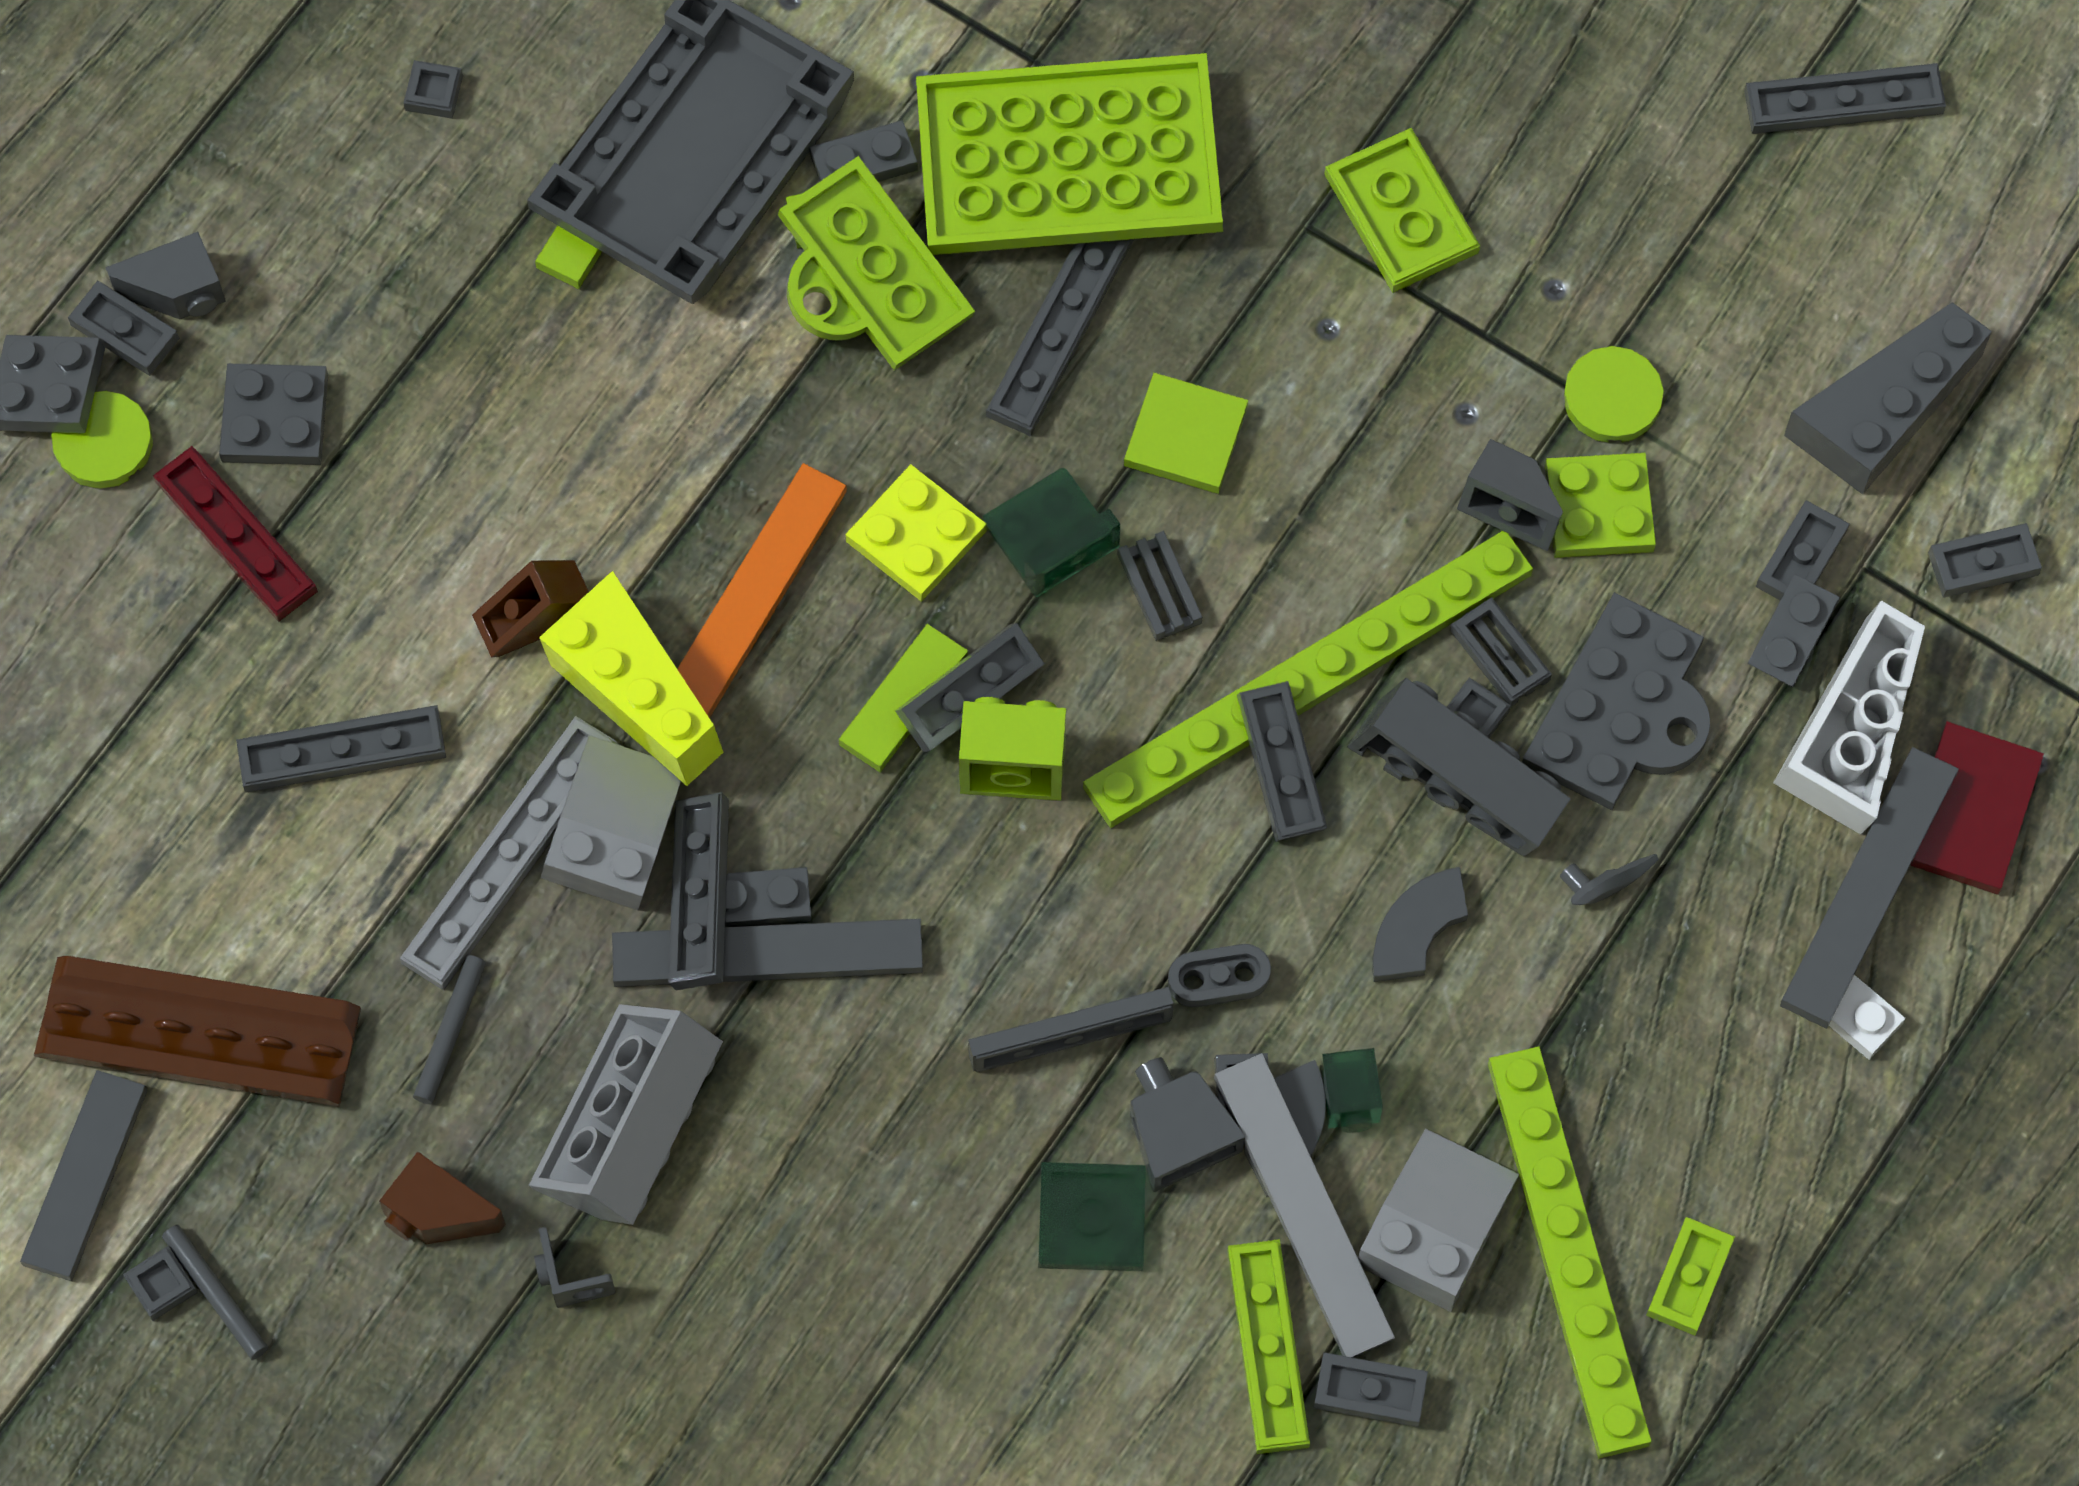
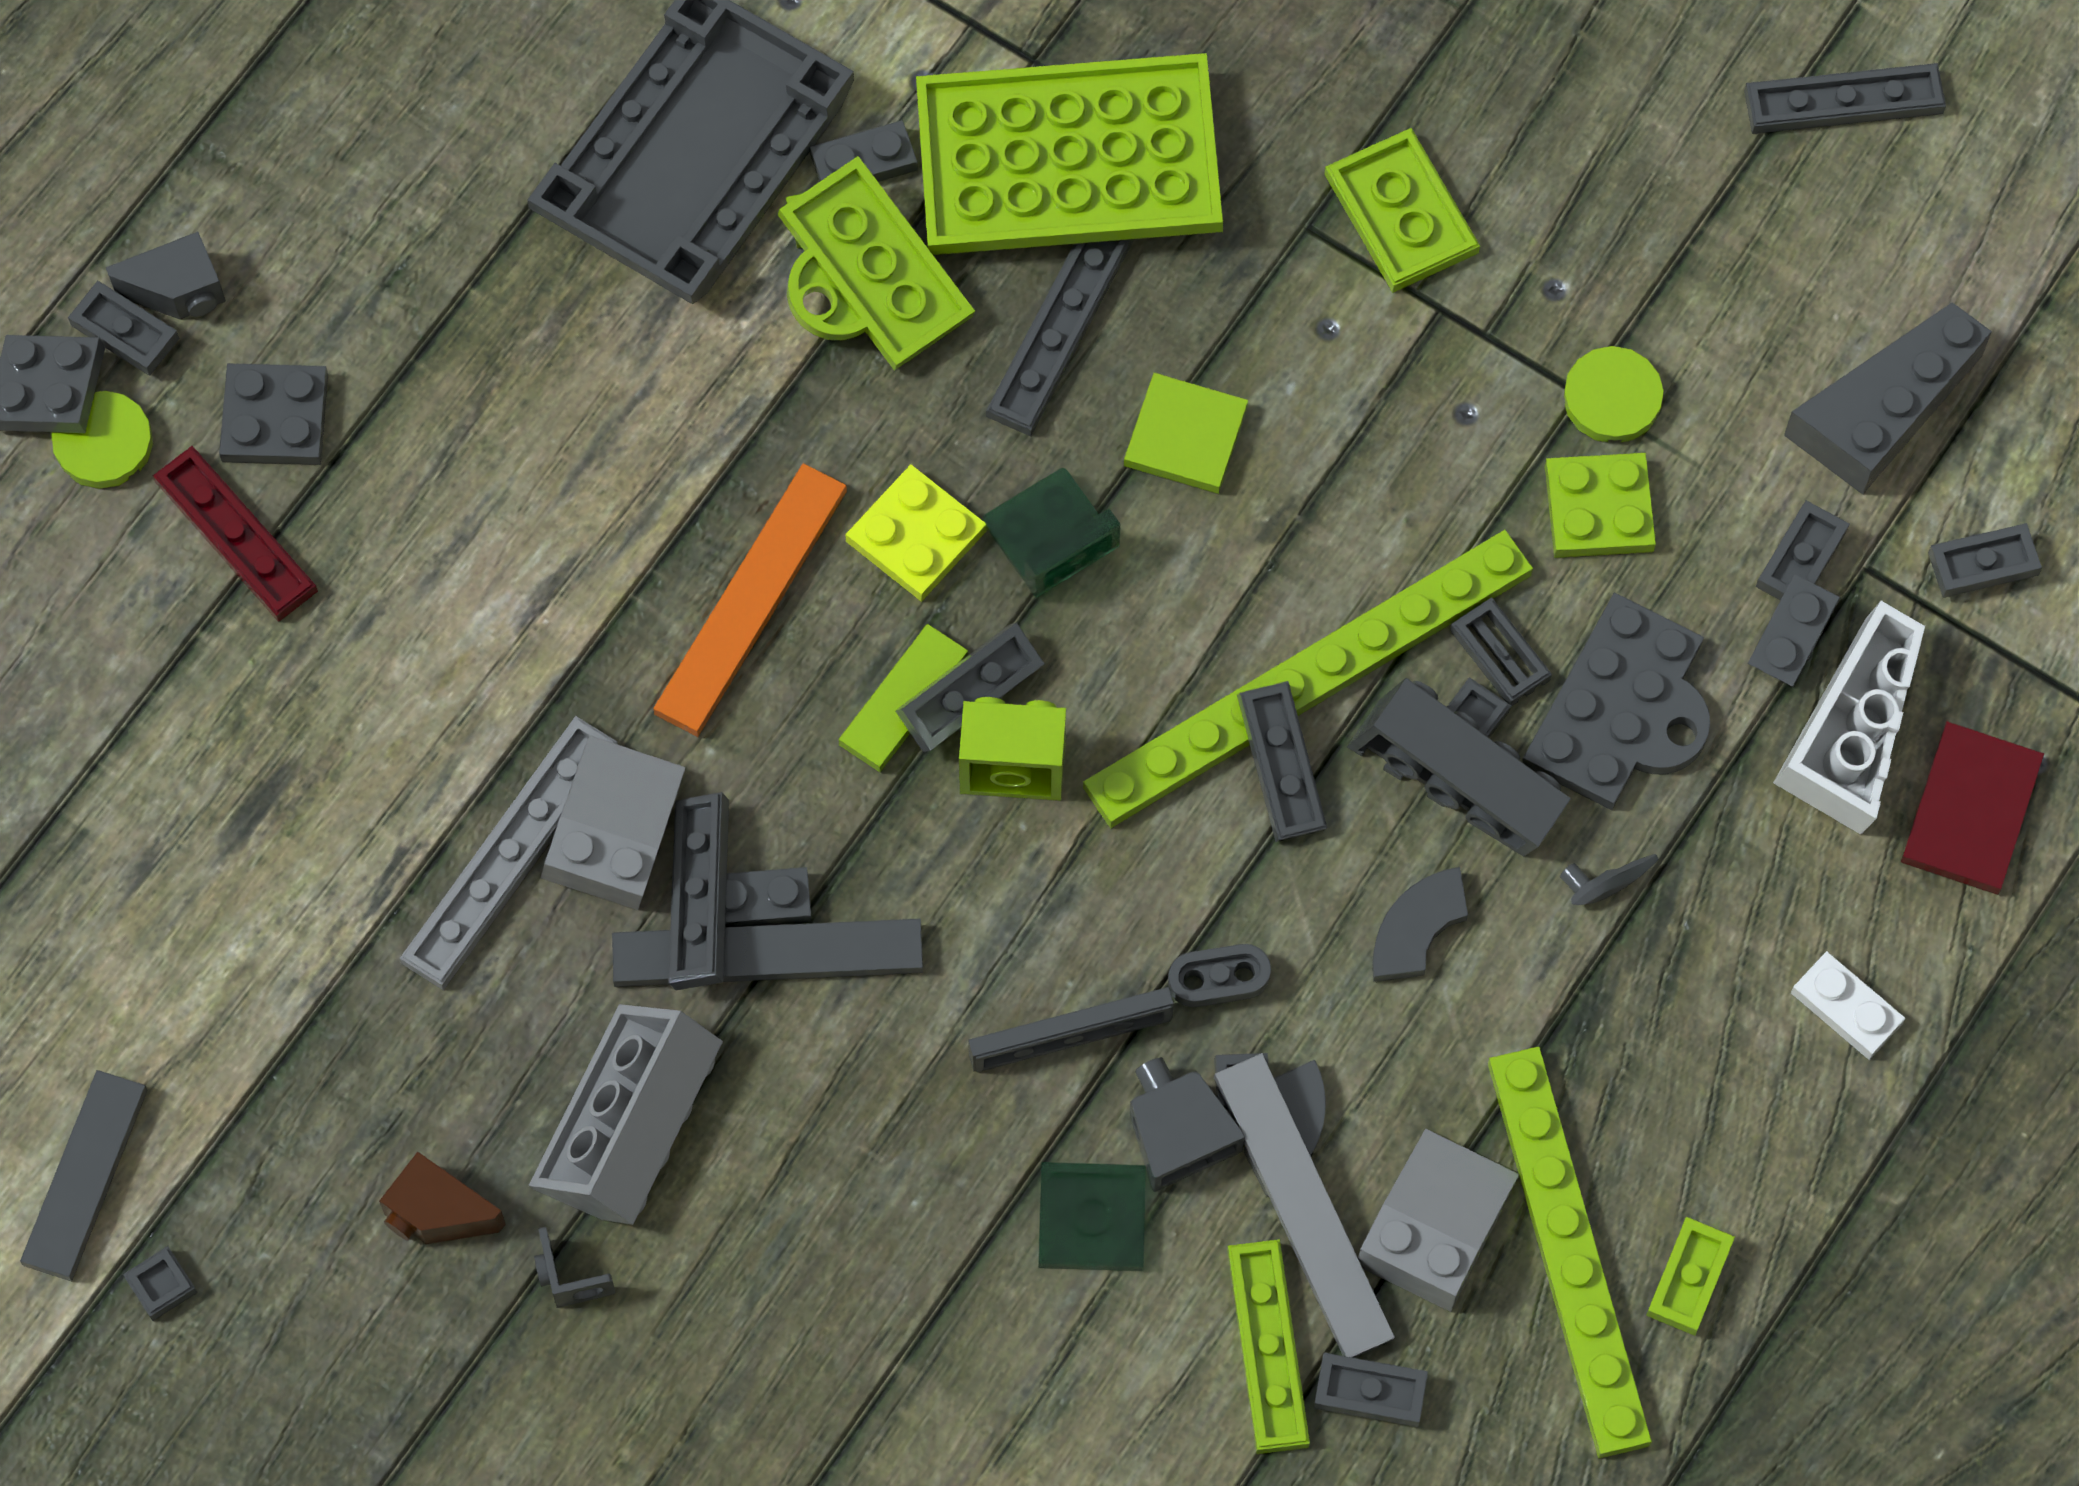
(198, 1030): reddish brown plate -> none
(215, 1292): dark grey bar -> none
(341, 748): dark grey tile -> none
(433, 89): dark grey tile -> none
(449, 1029): dark grey bar -> none
(529, 605): reddish brown slope -> none
(567, 257): lime tile -> none
(627, 674): neon yellow wedge -> none
(1144, 550): dark grey tile -> none
(1351, 1089): clear green brick -> none
(1512, 495): dark grey slope -> none
(1869, 888): dark grey tile -> none

